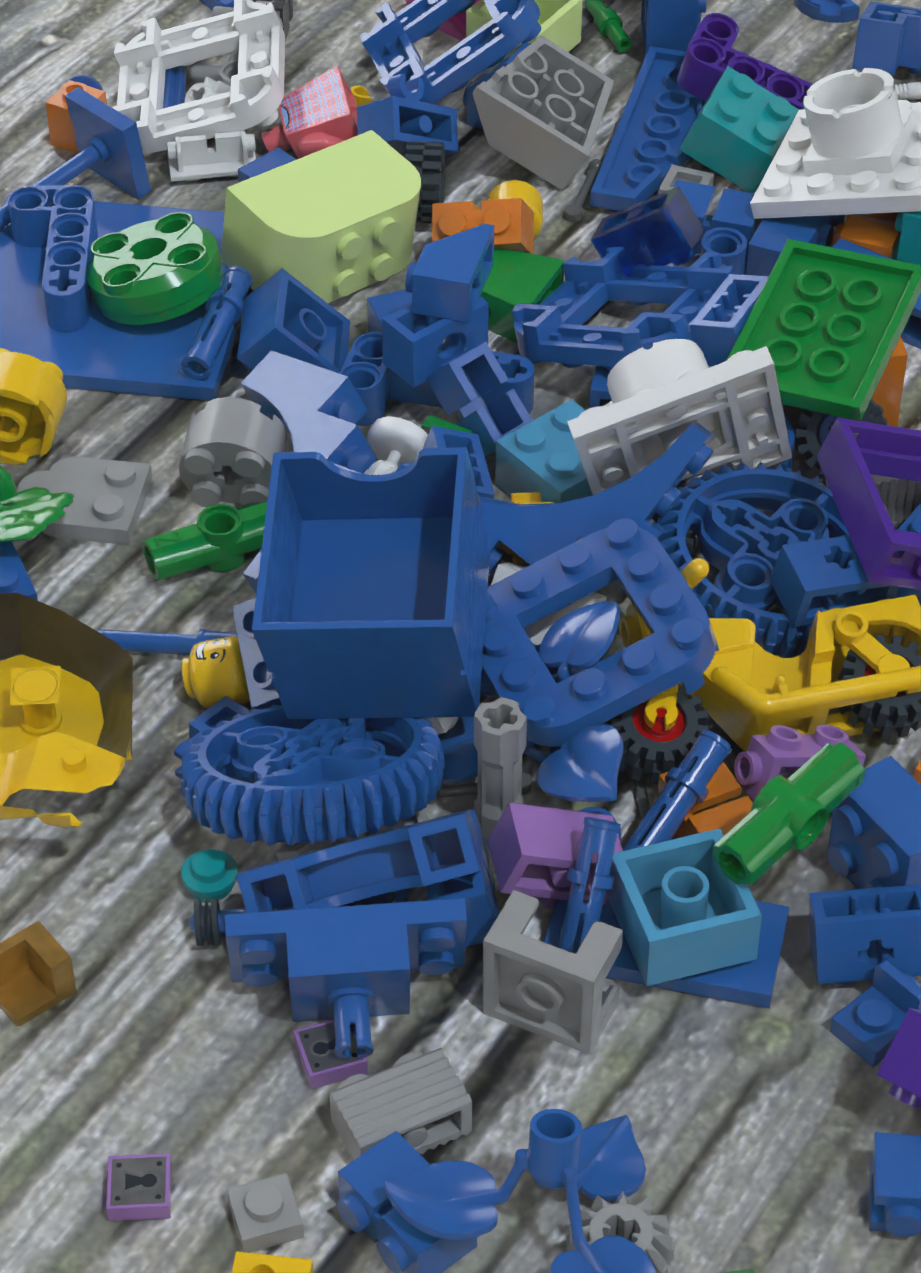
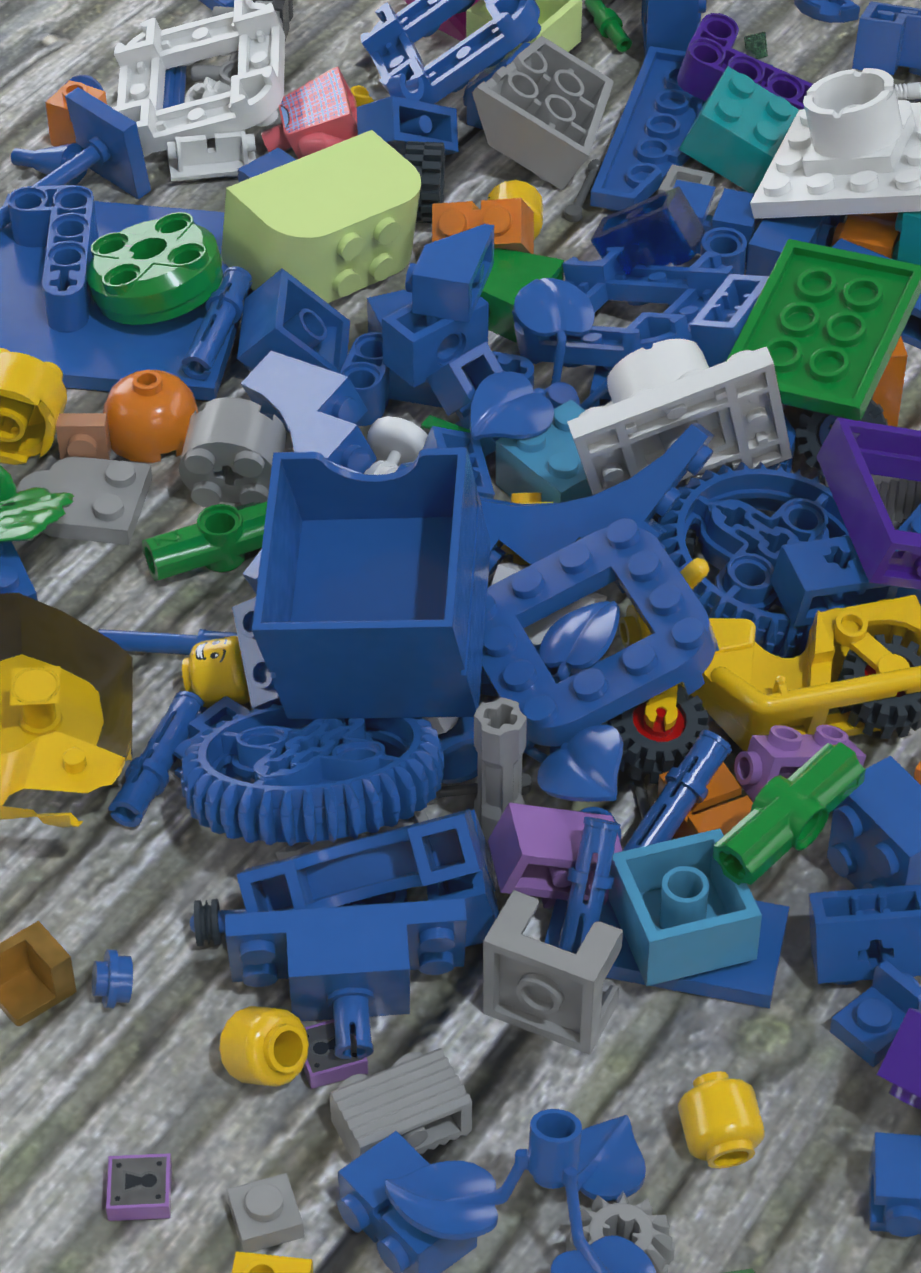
(47, 159): none -> blue cone
(83, 435): none -> nougat plate
(113, 979): none -> blue plate
(148, 773): none -> blue pin
(149, 415): none -> orange cylinder
(209, 874): teal plate -> none
(264, 1046): none -> yellow head
(506, 401): none -> blue plant
(721, 1120): none -> yellow head
(757, 44): none -> clear green piece

